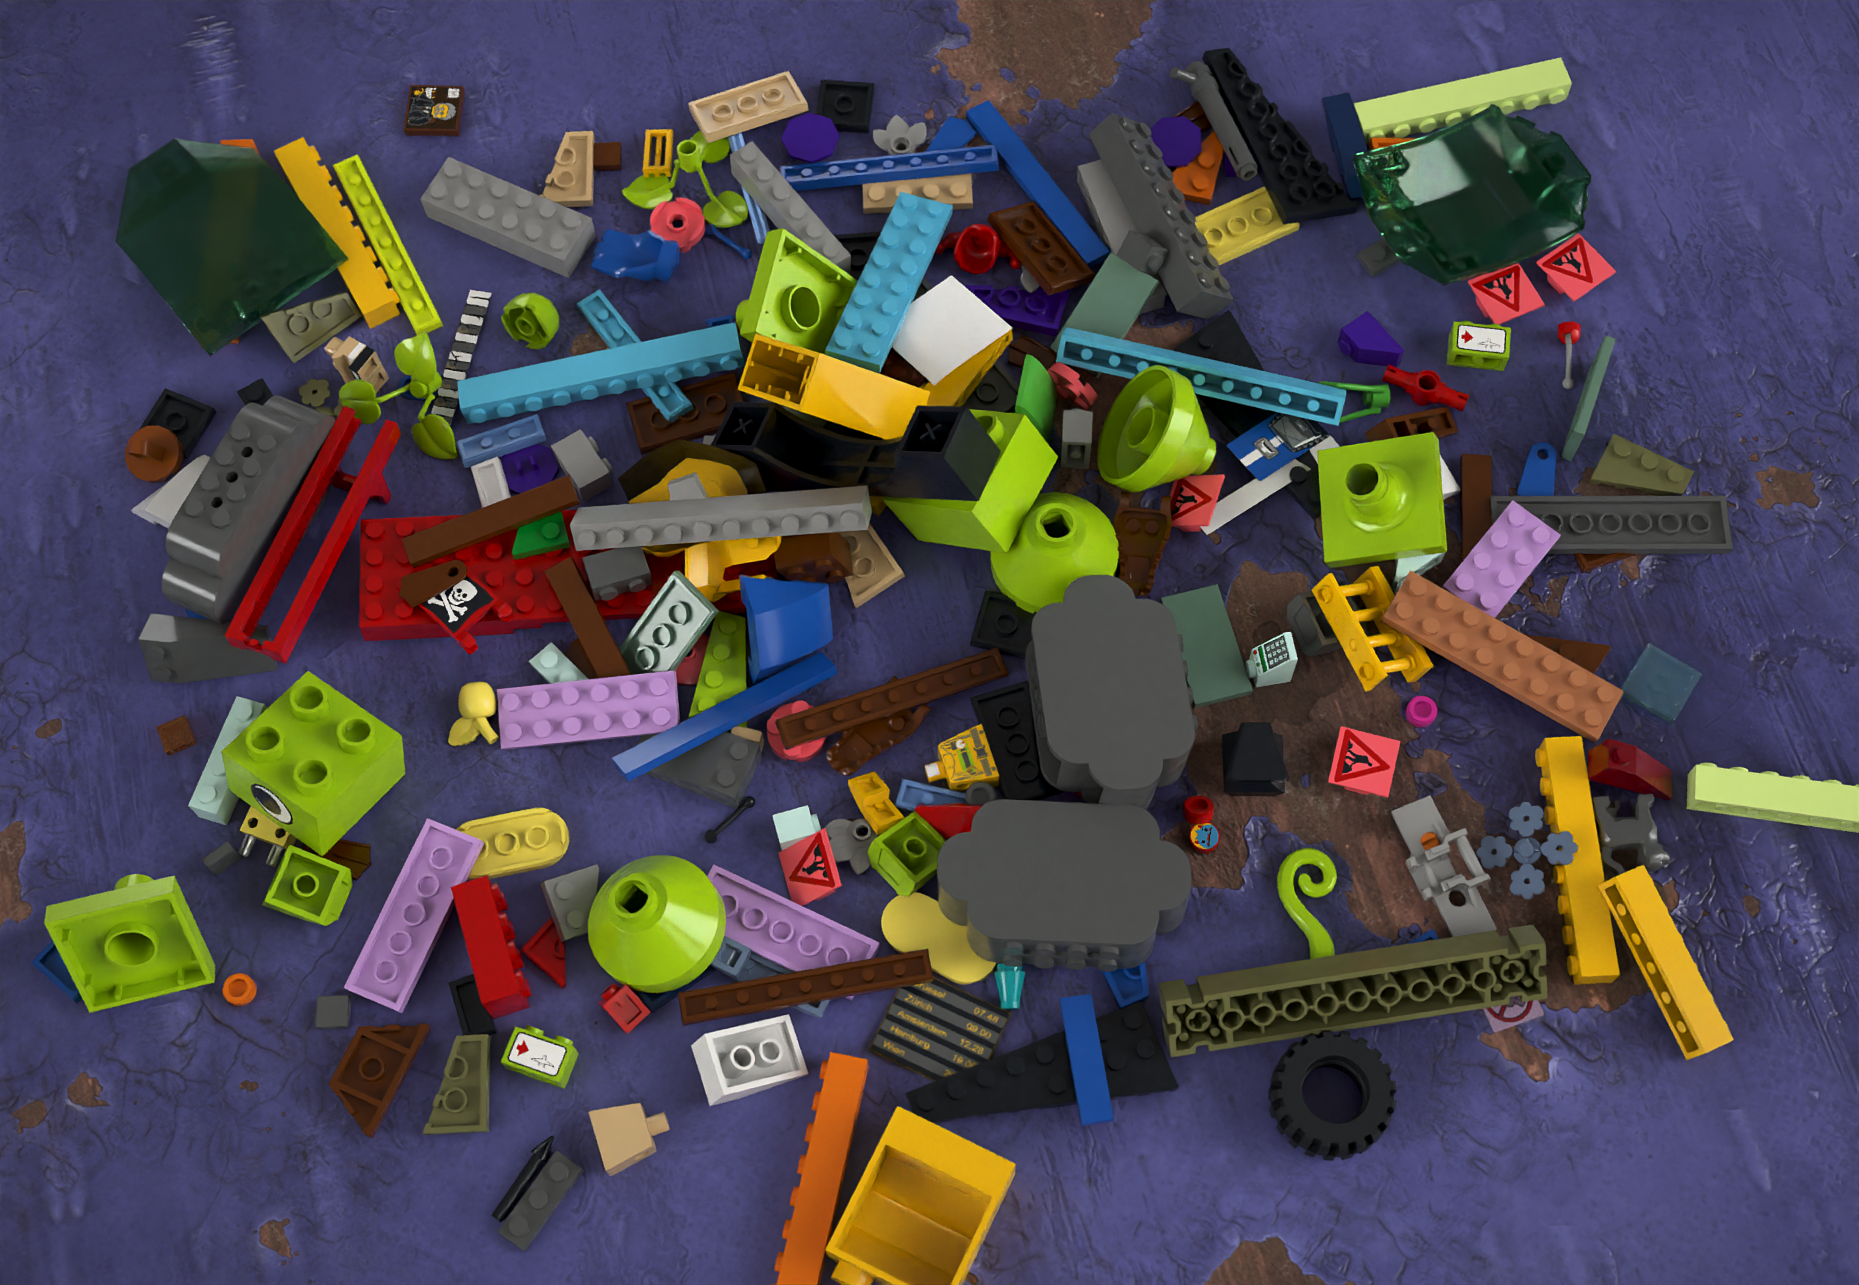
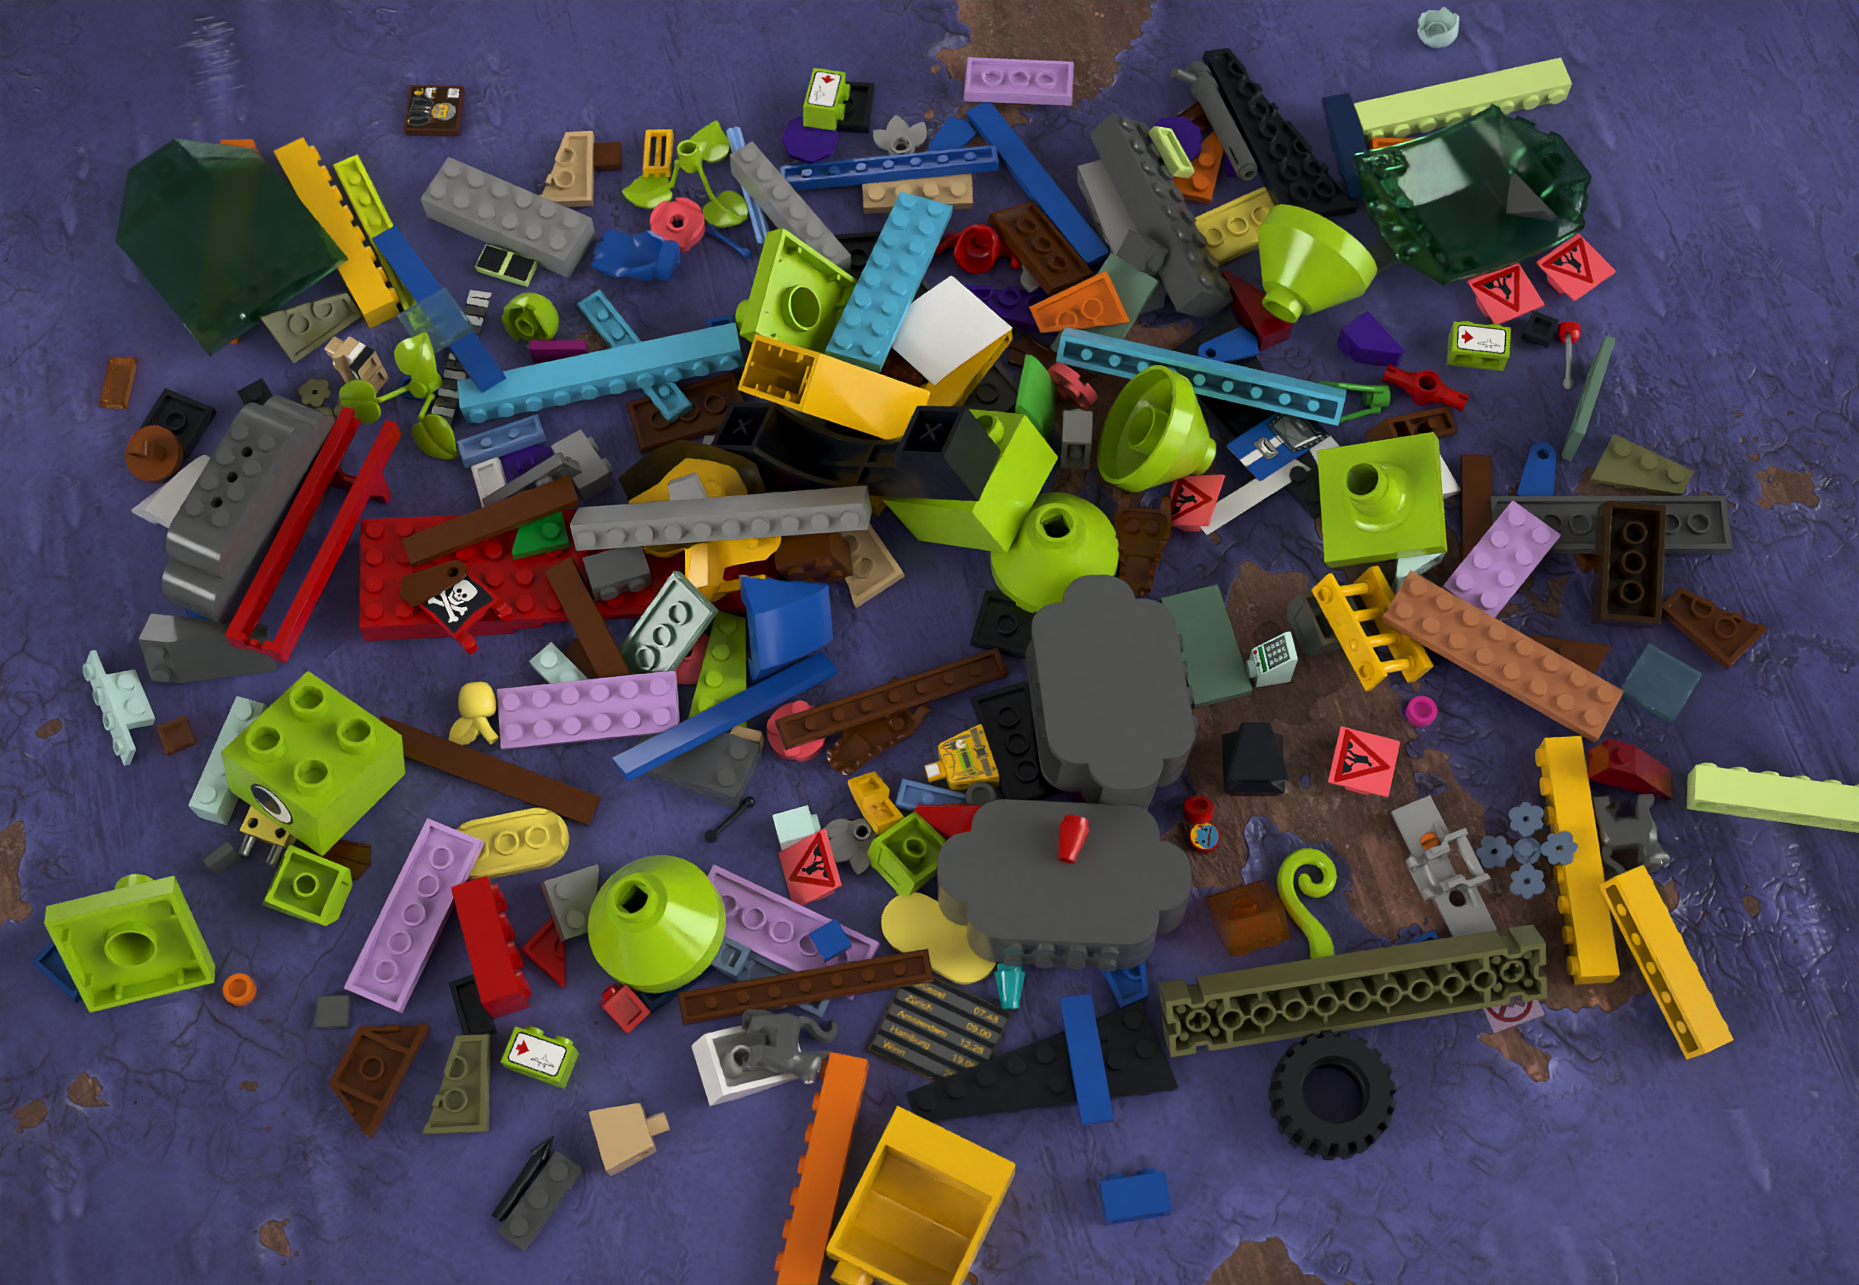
(118, 382): none -> clear orange tile
(121, 702): none -> light aqua bracket
(422, 284): none -> blue tile
(439, 317): none -> clear light blue tile
(496, 774): none -> reddish brown tile
(506, 265): none -> black tile
(545, 472): none -> dark grey wing
(551, 350): none -> magenta tile
(748, 106): tan tile -> none
(781, 1043): none -> dark grey animal
(825, 99): none -> brick
(830, 940): none -> blue tile
(1019, 81): none -> lavender tile
(1072, 835): none -> red cone
(1081, 307): none -> orange wing
(1134, 1196): none -> blue brick
(1171, 152): none -> yellowish green tile
(1230, 346): none -> blue piece
(1248, 918): none -> clear orange slope
(1253, 315): none -> dark red slope
(1309, 263): none -> lime cone
(1438, 27): none -> light aqua hair
(1525, 202): none -> dark grey slope
(1540, 329): none -> black plate
(1629, 564): none -> dark brown brick
(1715, 631): none -> reddish brown wing

